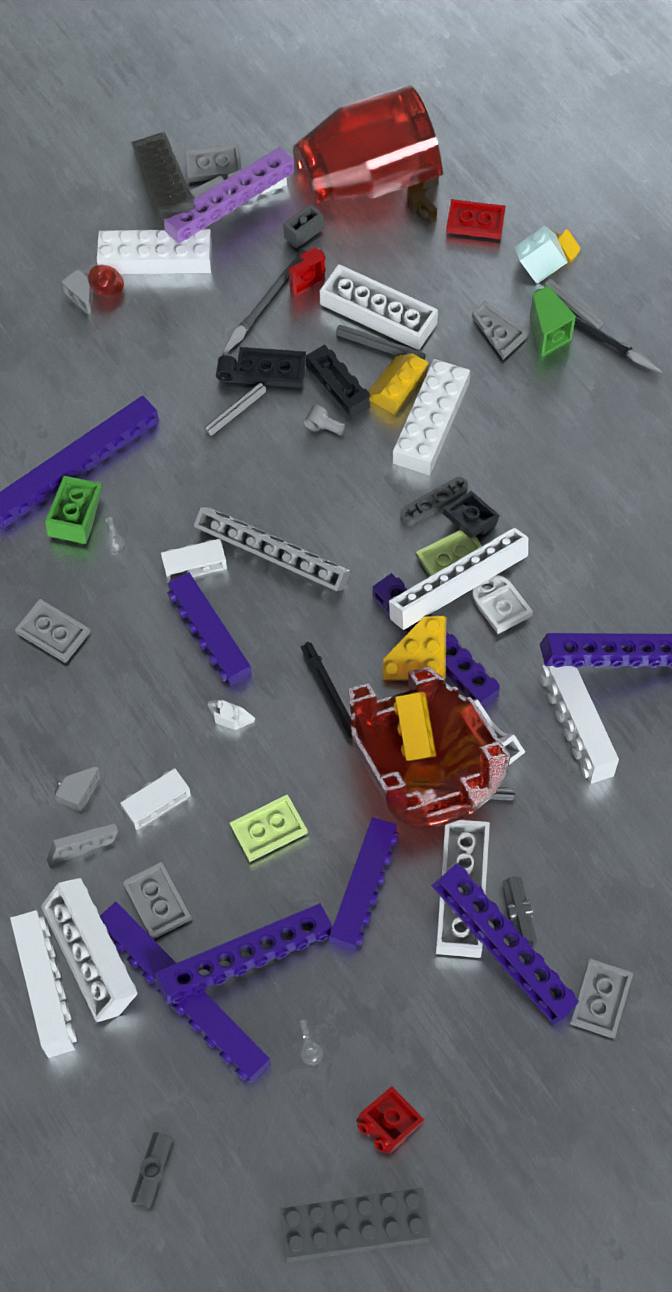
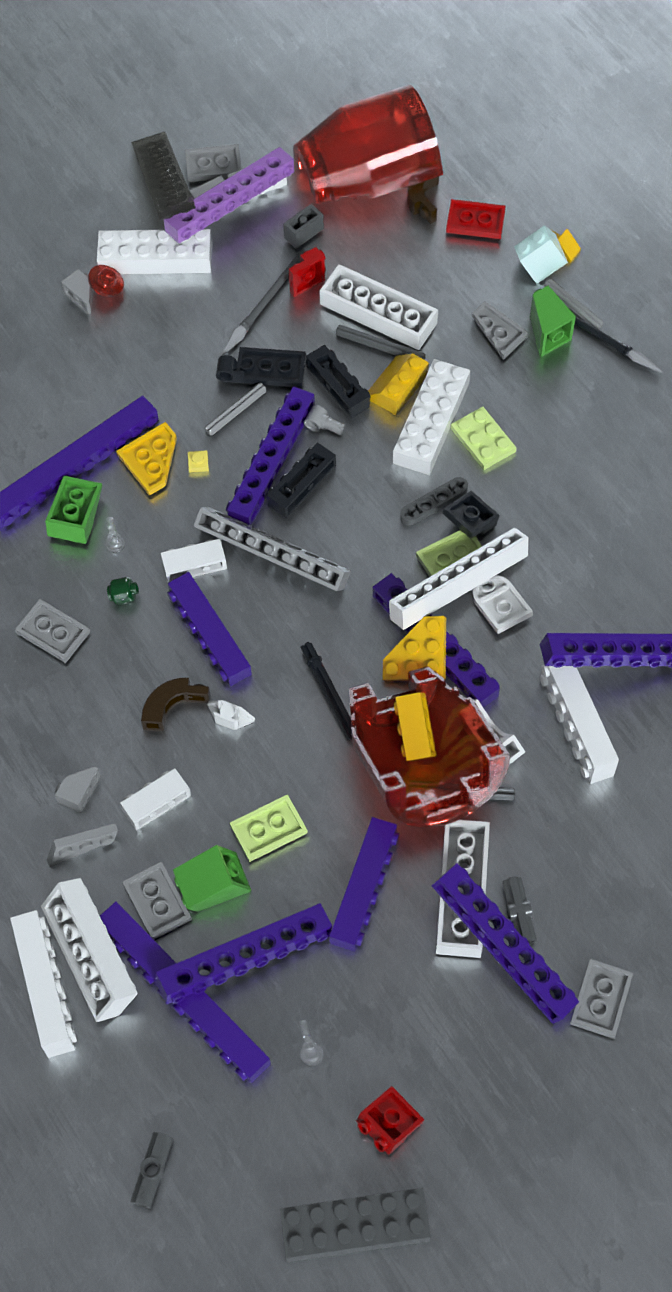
(122, 590): none -> dark green head
(150, 457): none -> yellow plate
(166, 697): none -> dark brown arch
(198, 461): none -> light yellow plate
(211, 879): none -> bright green slope
(281, 497): none -> black brick
(302, 402): none -> dark purple brick
(483, 438): none -> yellowish green plate

